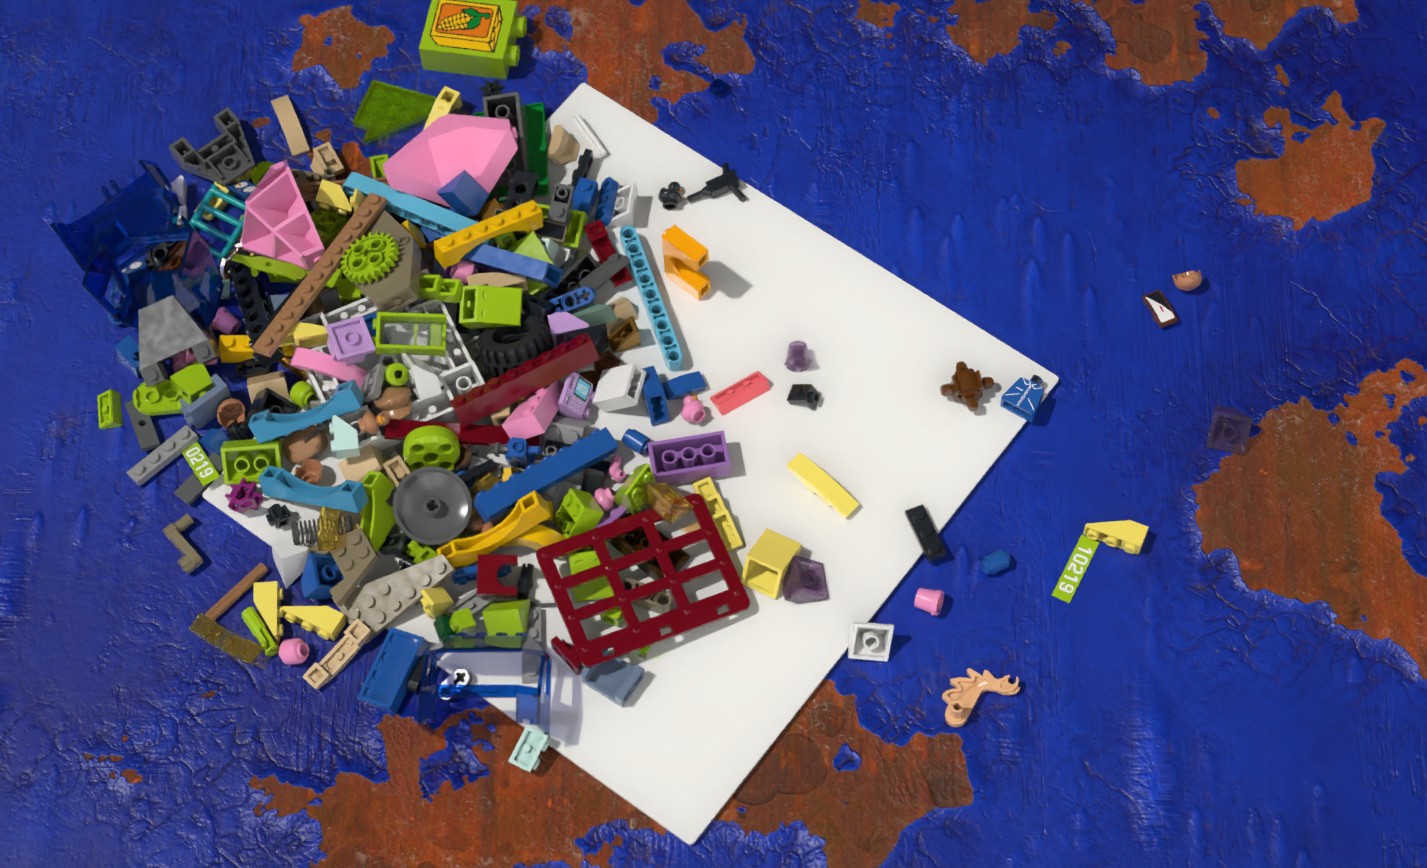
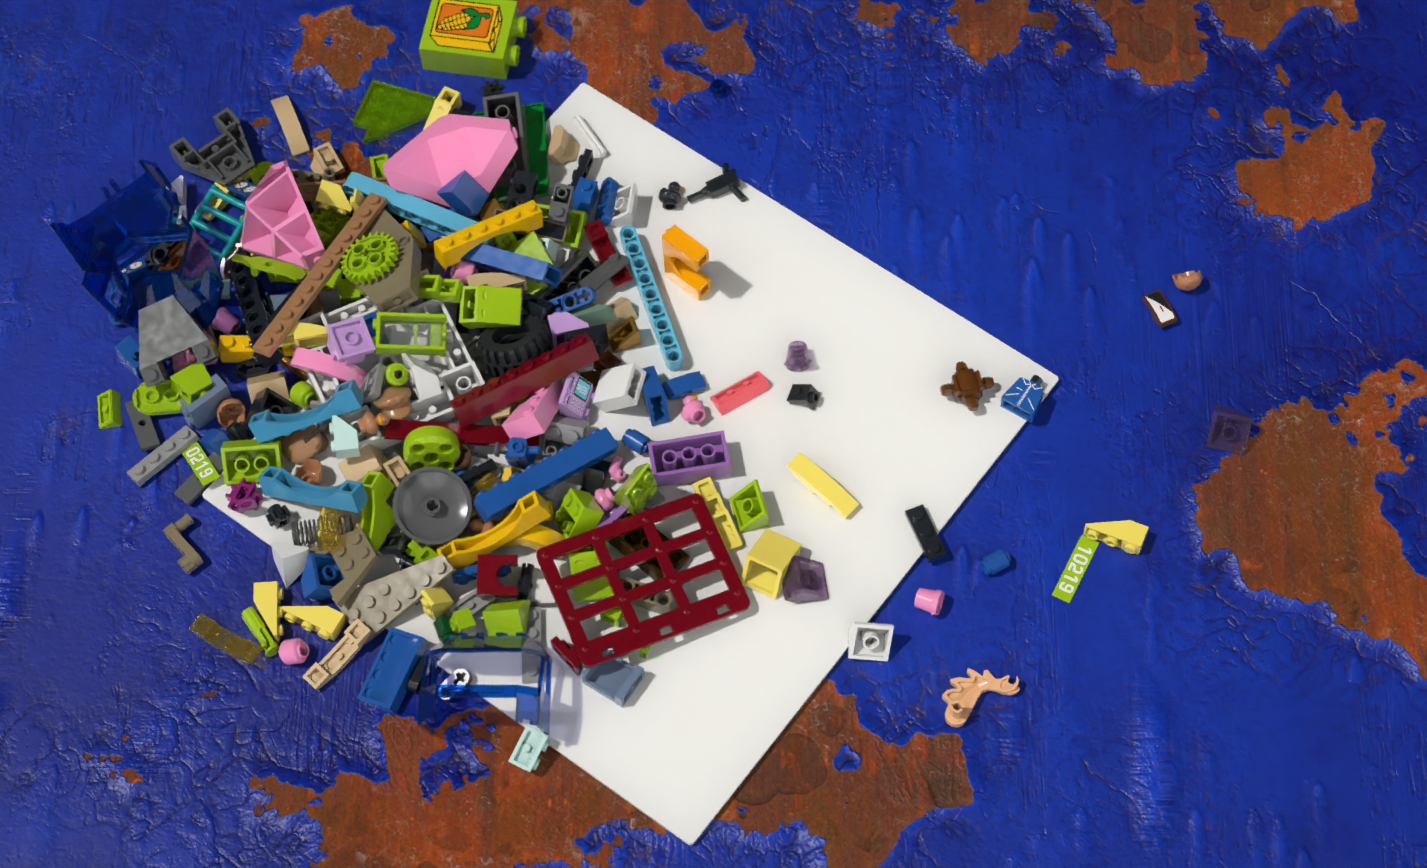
(237, 591): medium nougat axle -> none
(666, 501): clear yellow slope -> none
(749, 508): none -> lime slope

